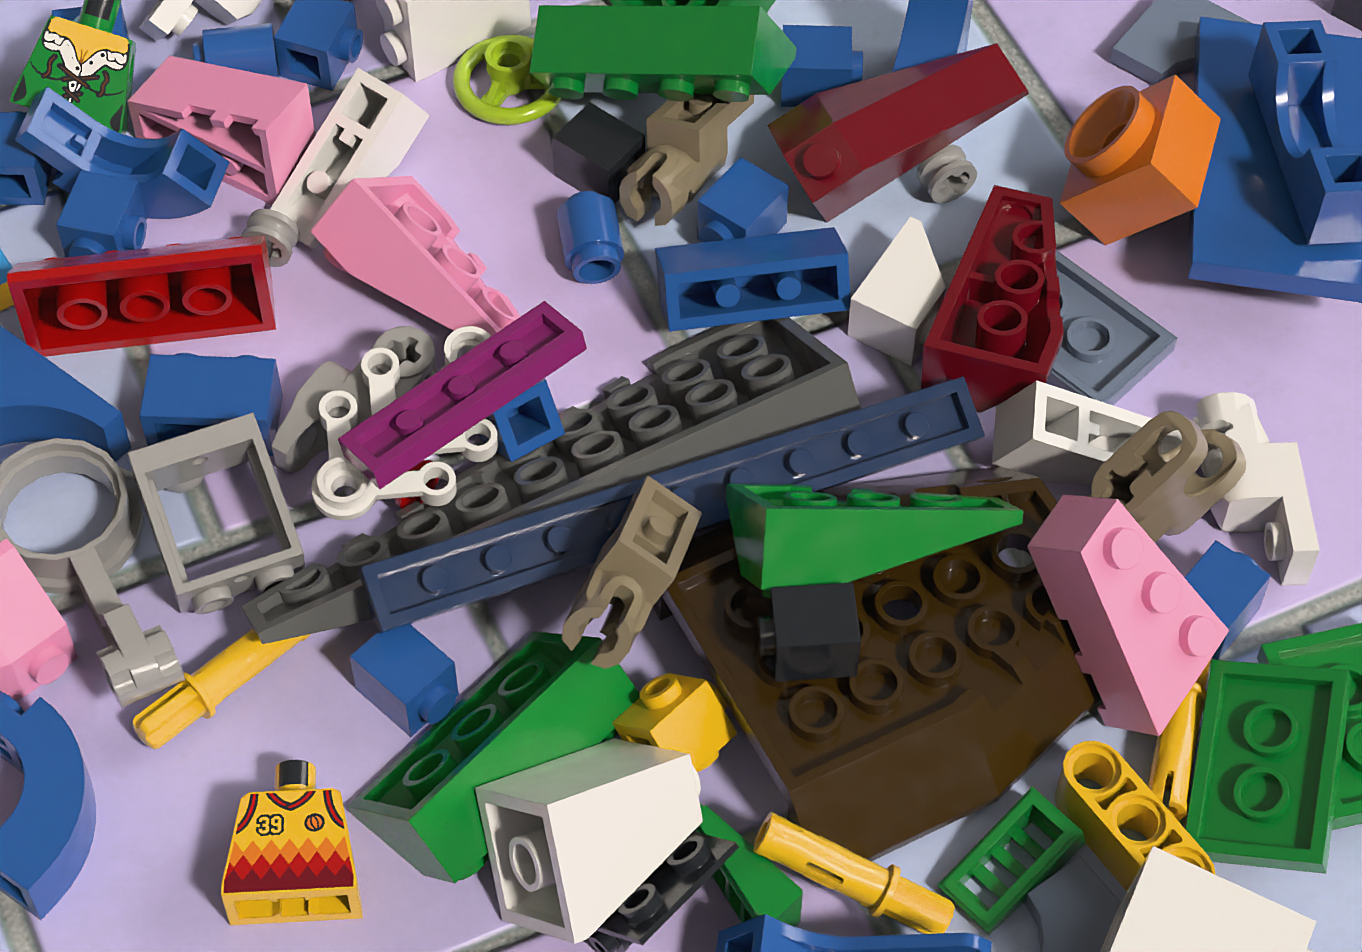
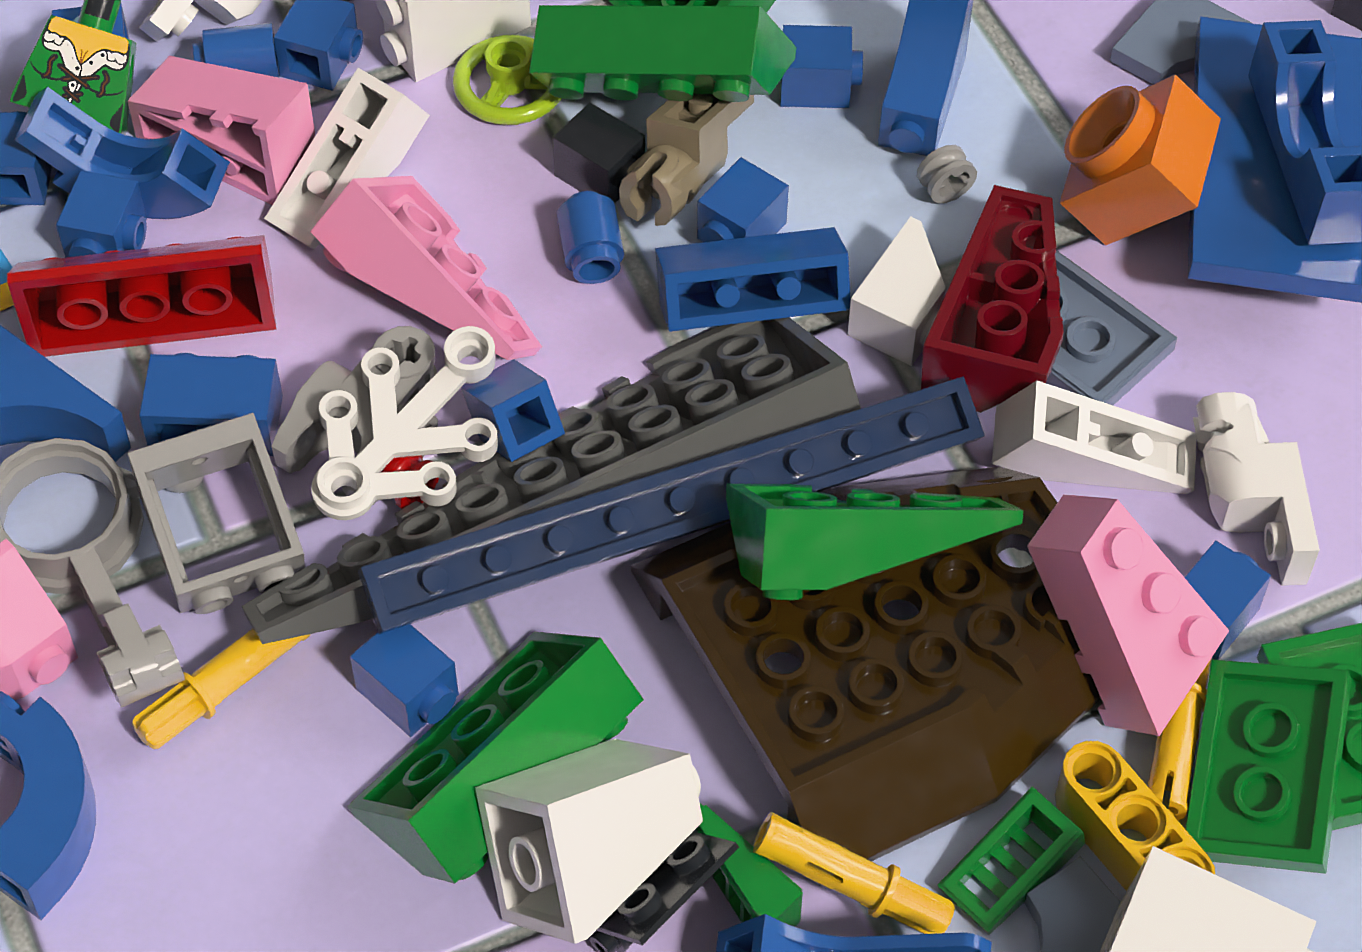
(279, 232): light grey bush -> none
(291, 854): torso -> none
(462, 394): magenta plate -> none
(633, 570): dark tan plate -> none
(679, 716): yellow brick -> none
(811, 632): black brick -> none
(877, 129): dark red wedge -> none
(1164, 488): dark tan piece -> none

